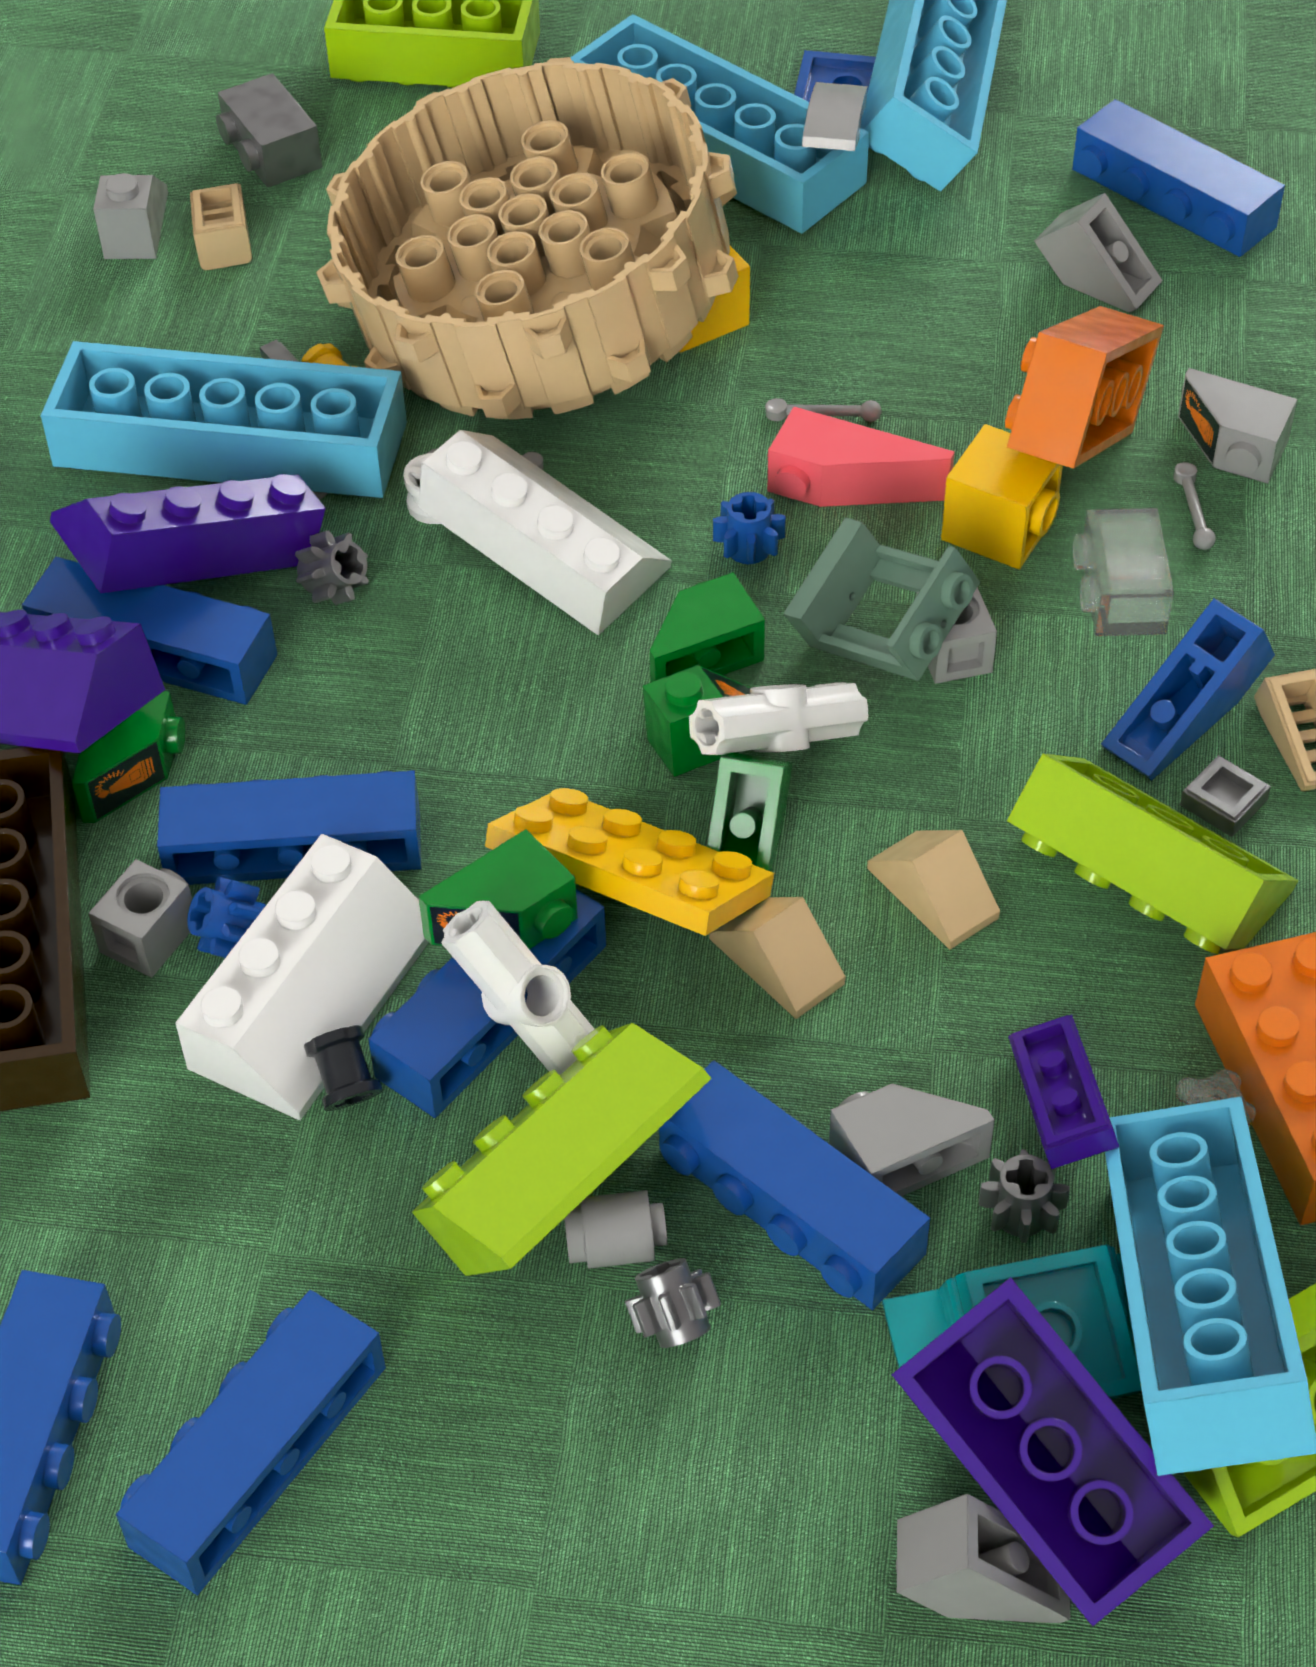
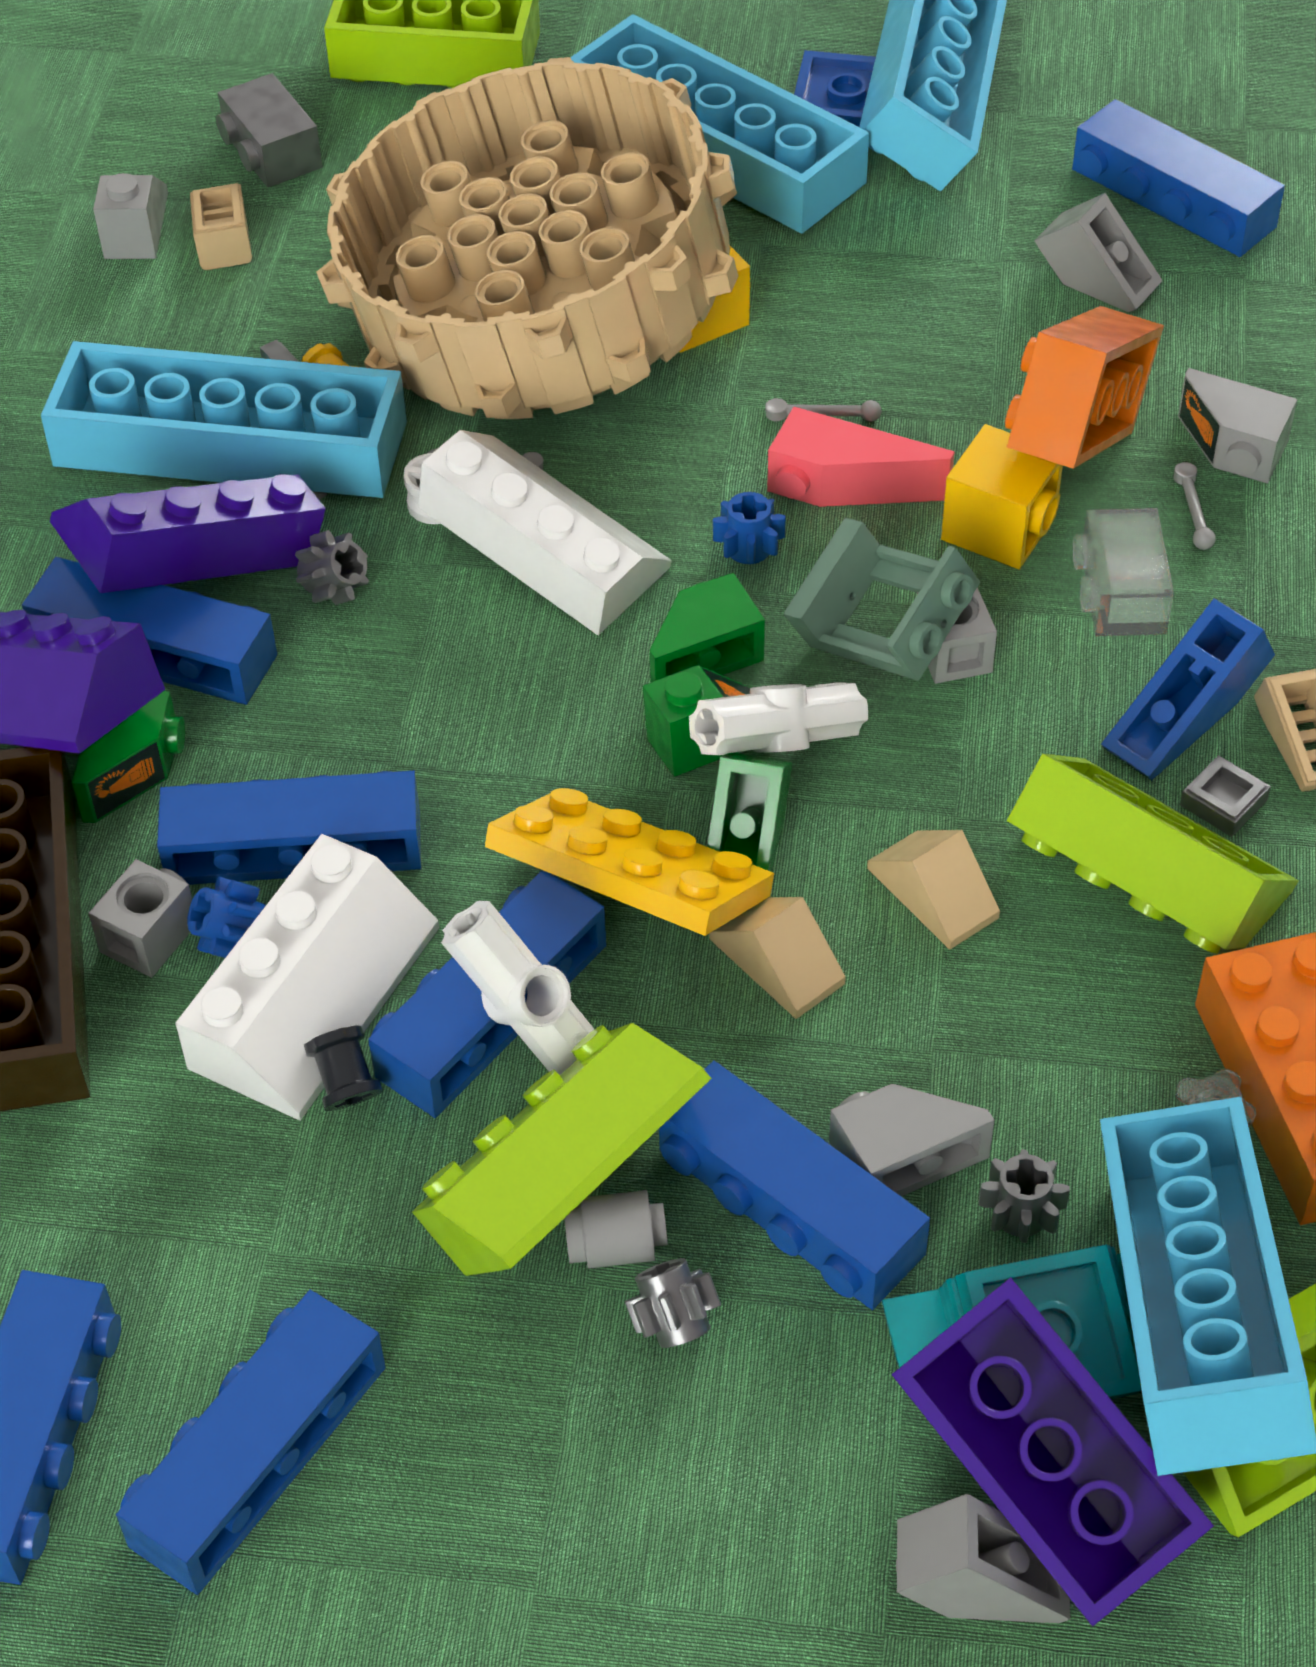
(519, 880): green slope -> none
(834, 116): light grey slope -> none
(1062, 1092): dark purple tile -> none

